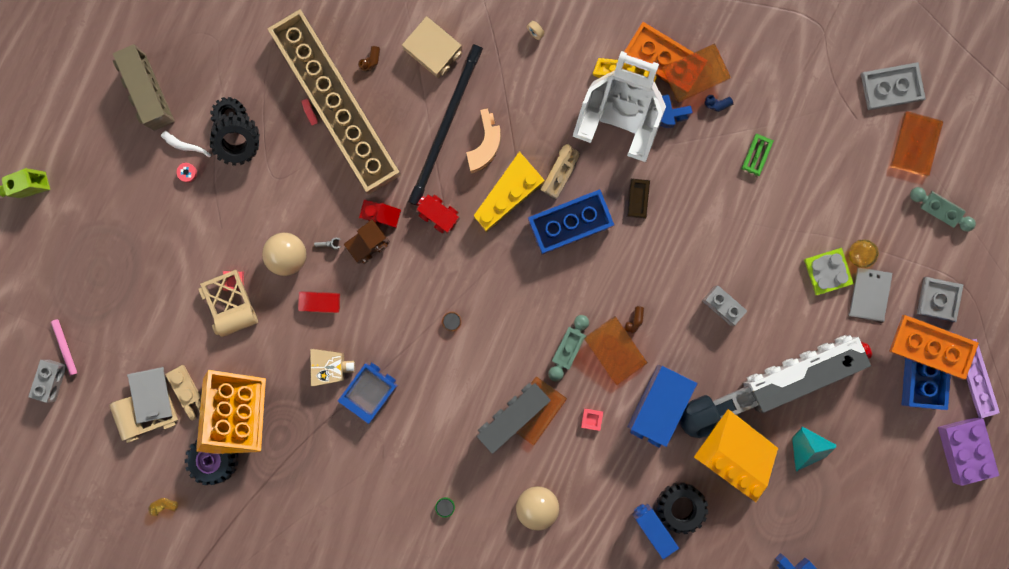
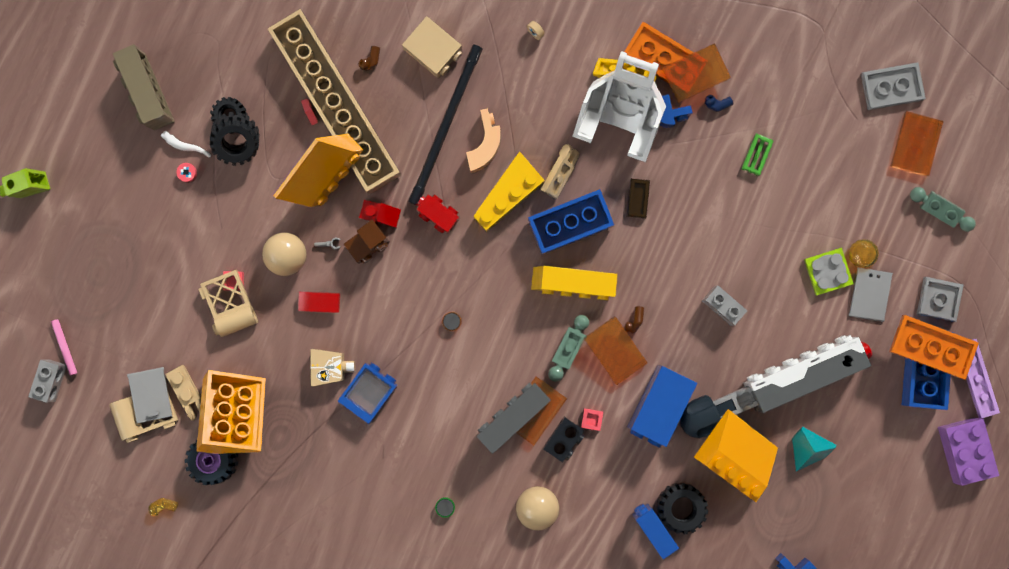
(319, 170): none -> light orange slope
(559, 436): none -> black brick
(574, 281): none -> yellow wedge

